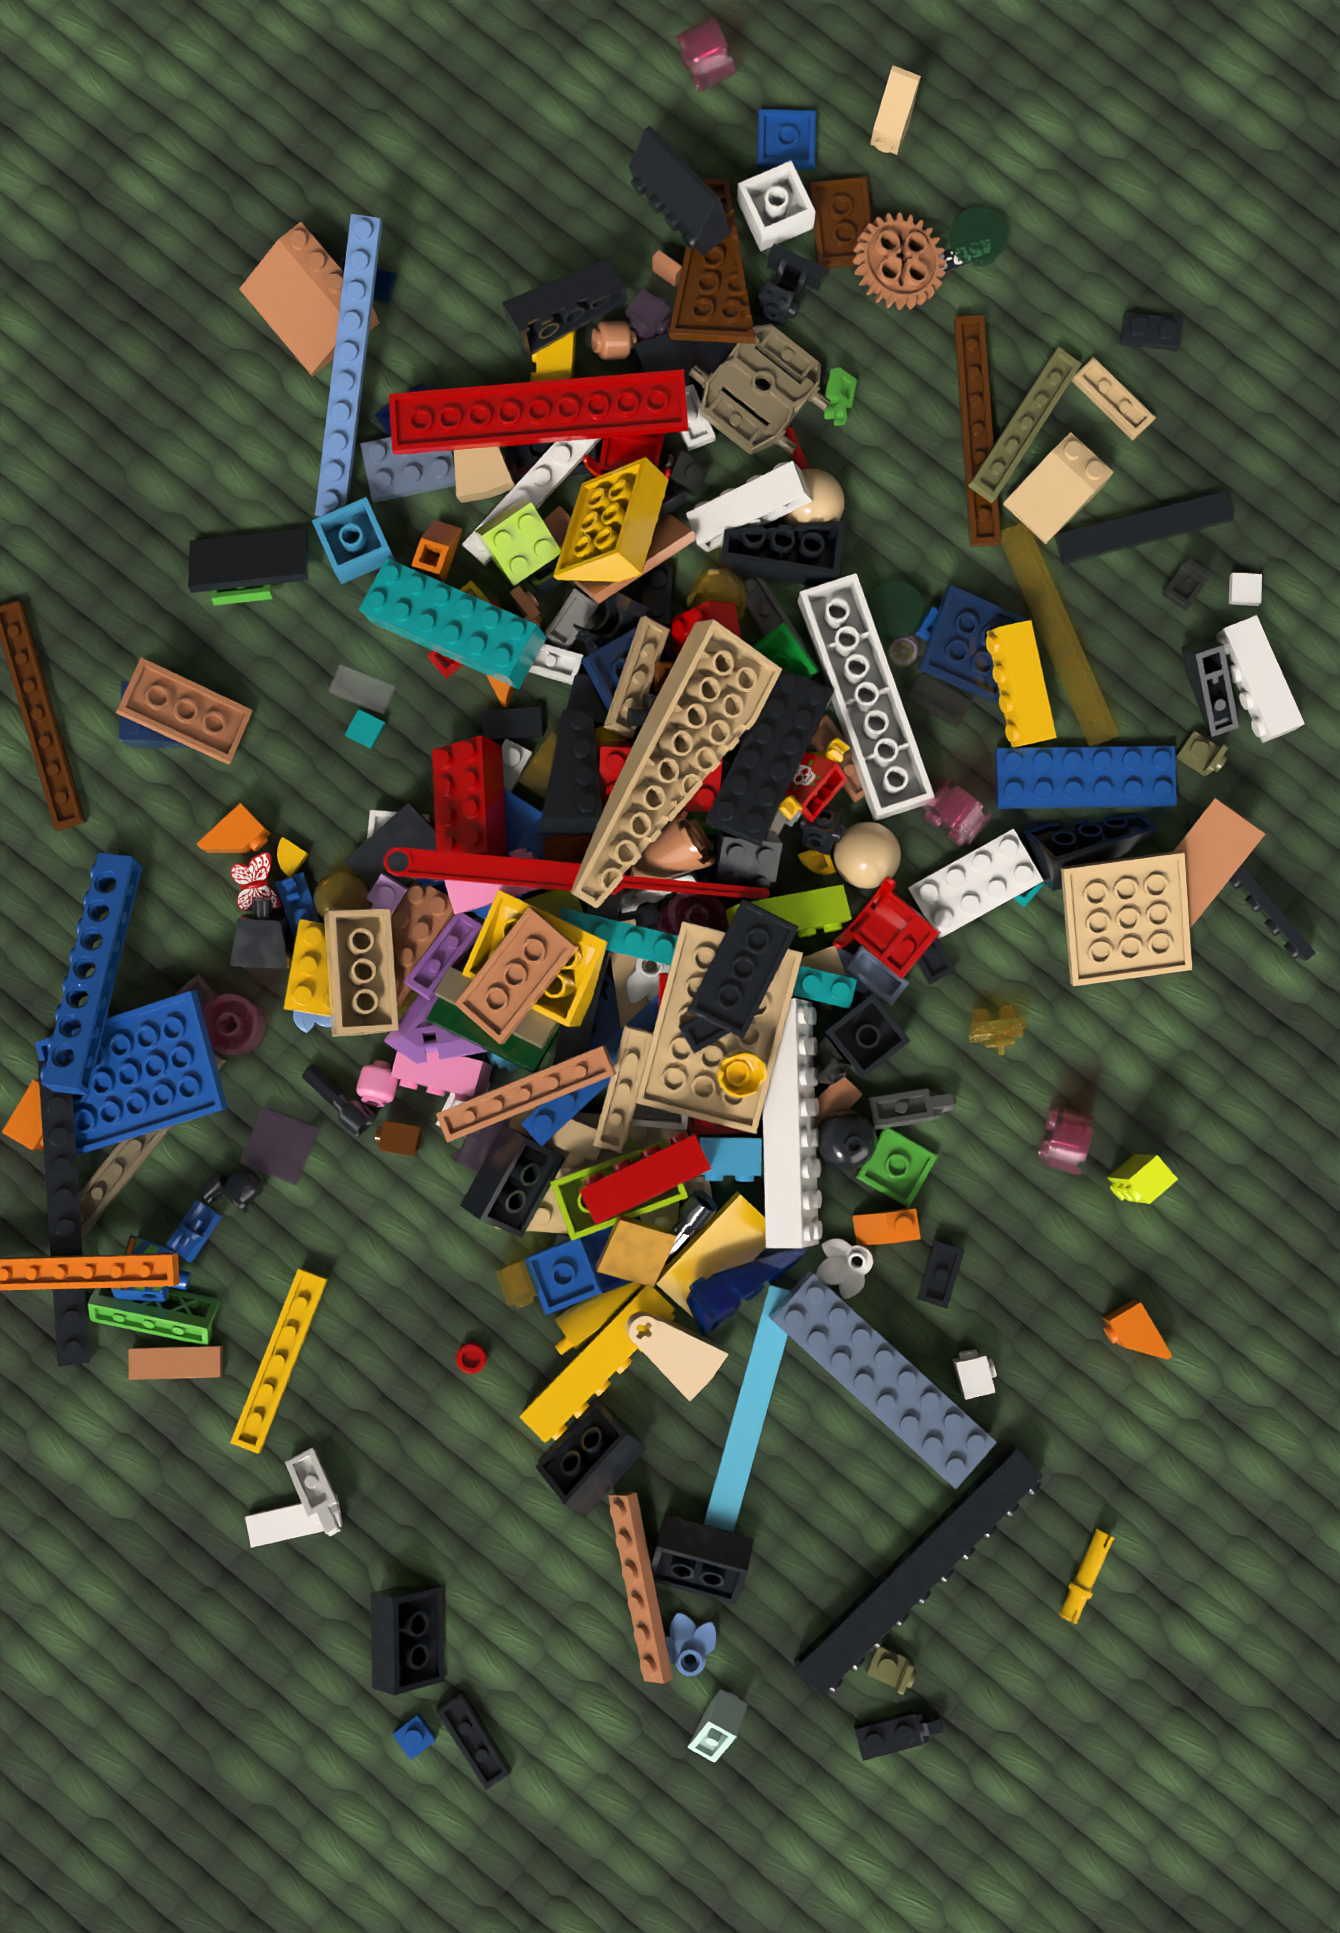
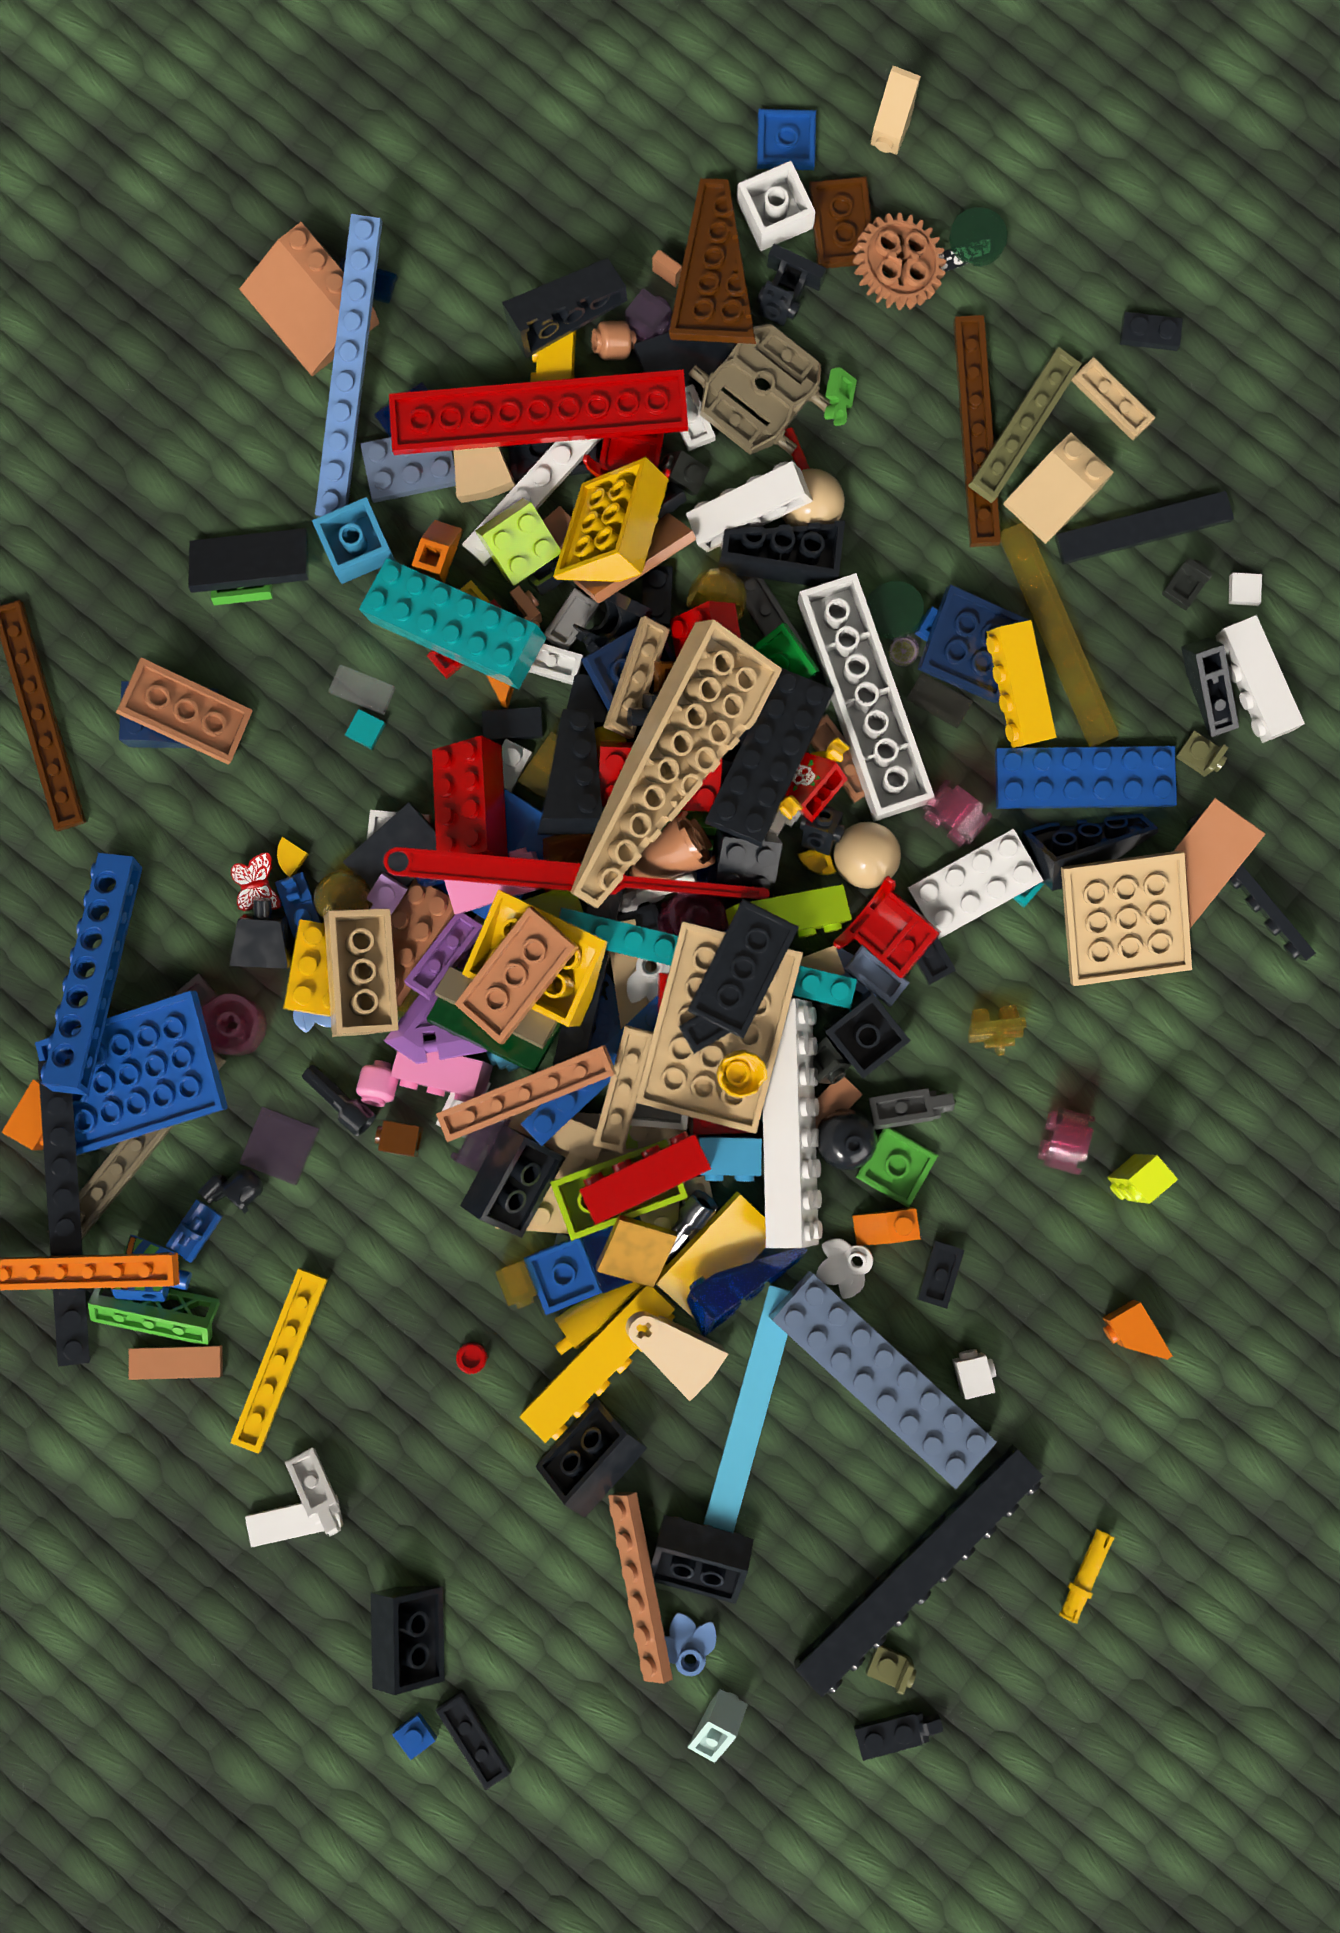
(236, 833): orange slope -> none
(678, 193): black slope -> none
(706, 54): clear pink brick -> none

